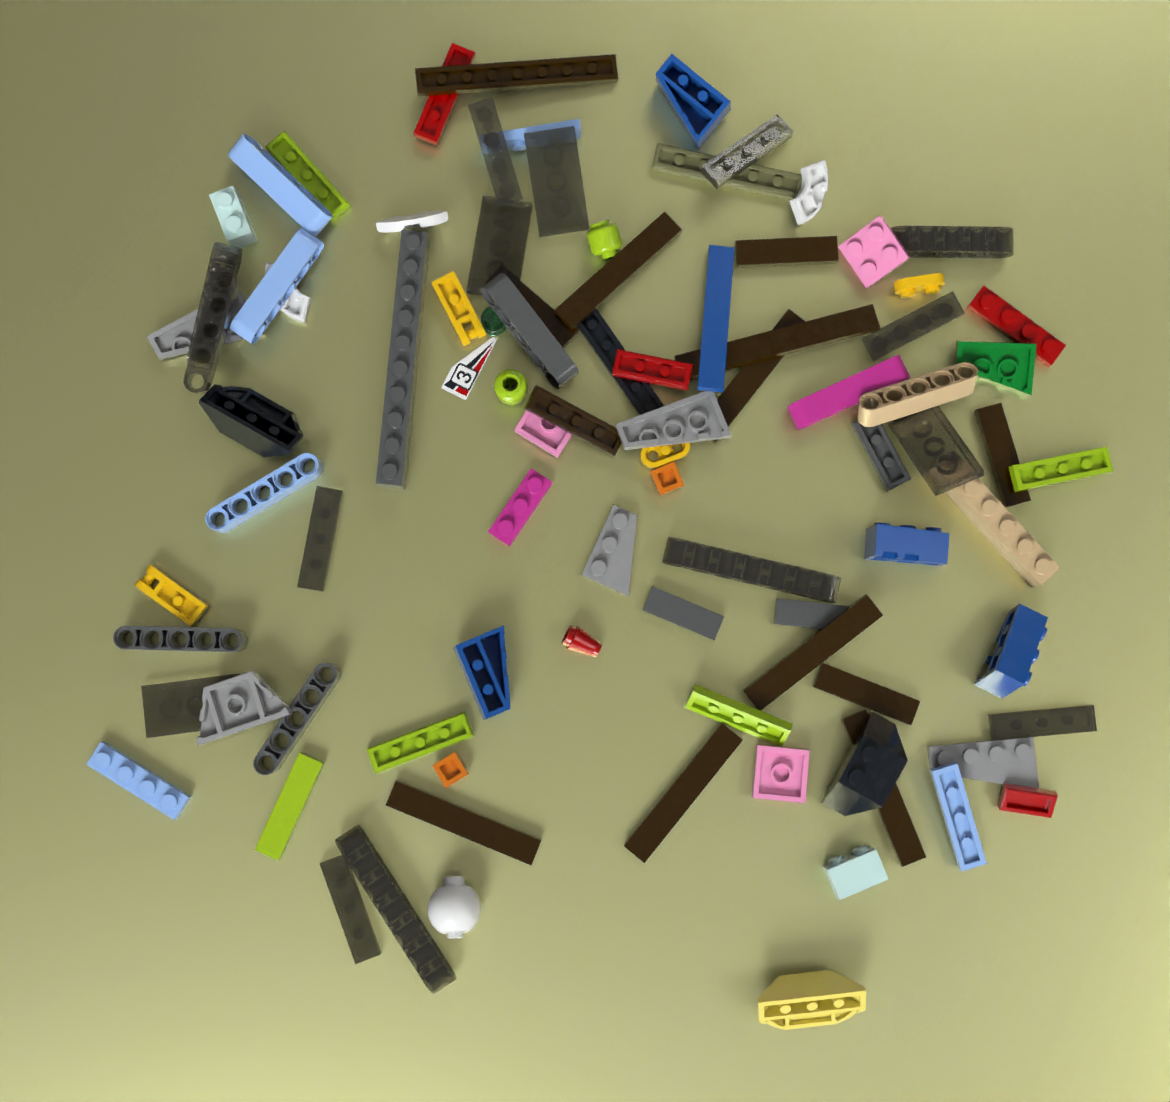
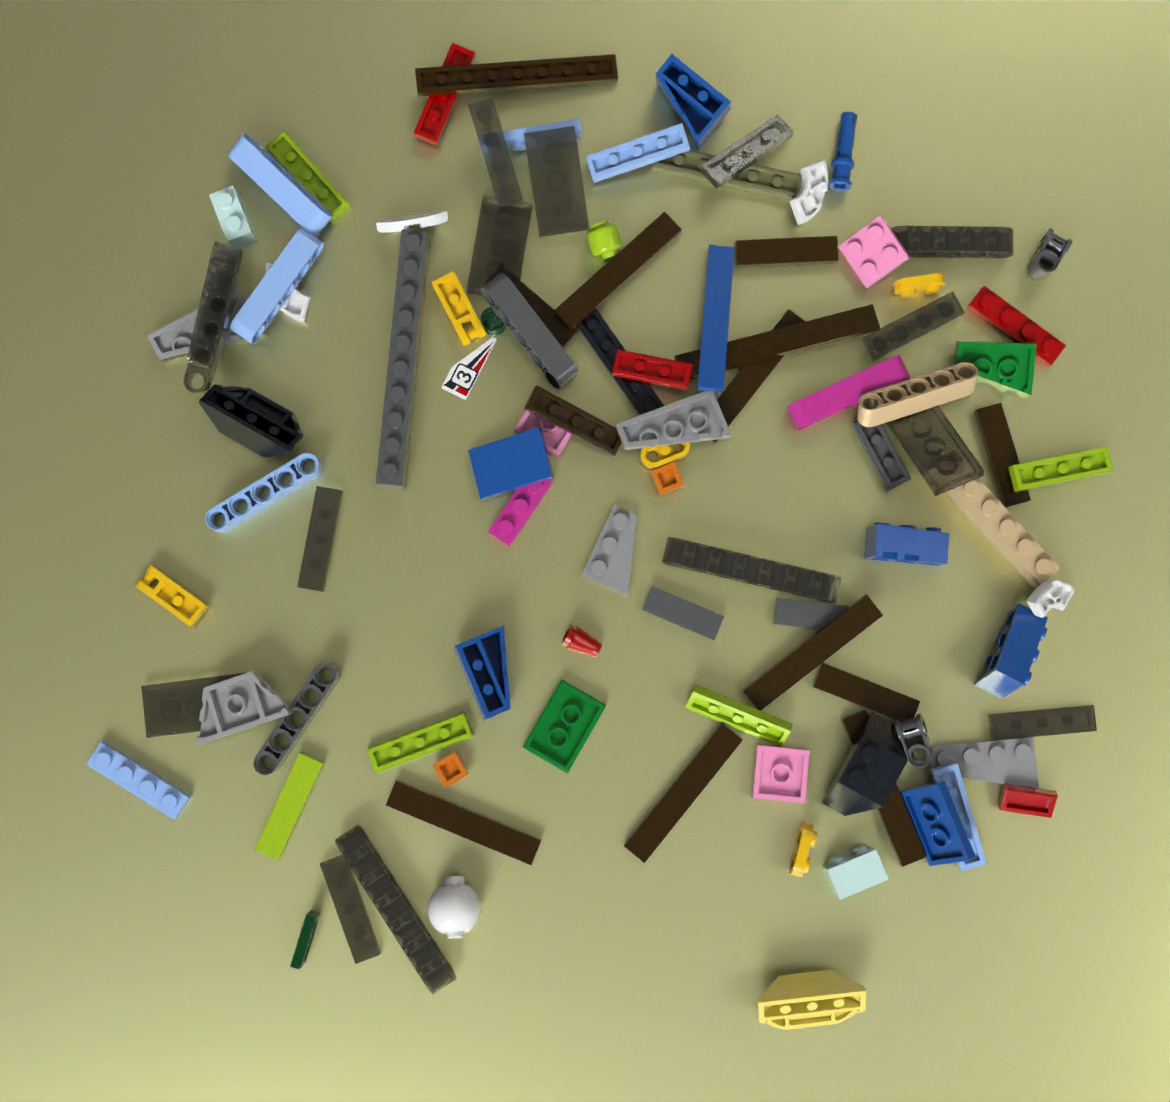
(169, 635): dark grey beam -> none
(305, 939): none -> dark green tile
(507, 379): lime head -> none
(511, 463): none -> blue tile
(564, 726): none -> green tile
(638, 153): none -> light blue plate
(805, 838): none -> yellow plate
(843, 162): none -> blue pin
(914, 735): none -> dark grey piece
(937, 824): none -> blue plate
(1050, 252): none -> dark grey piece
(1050, 595): none -> white tile

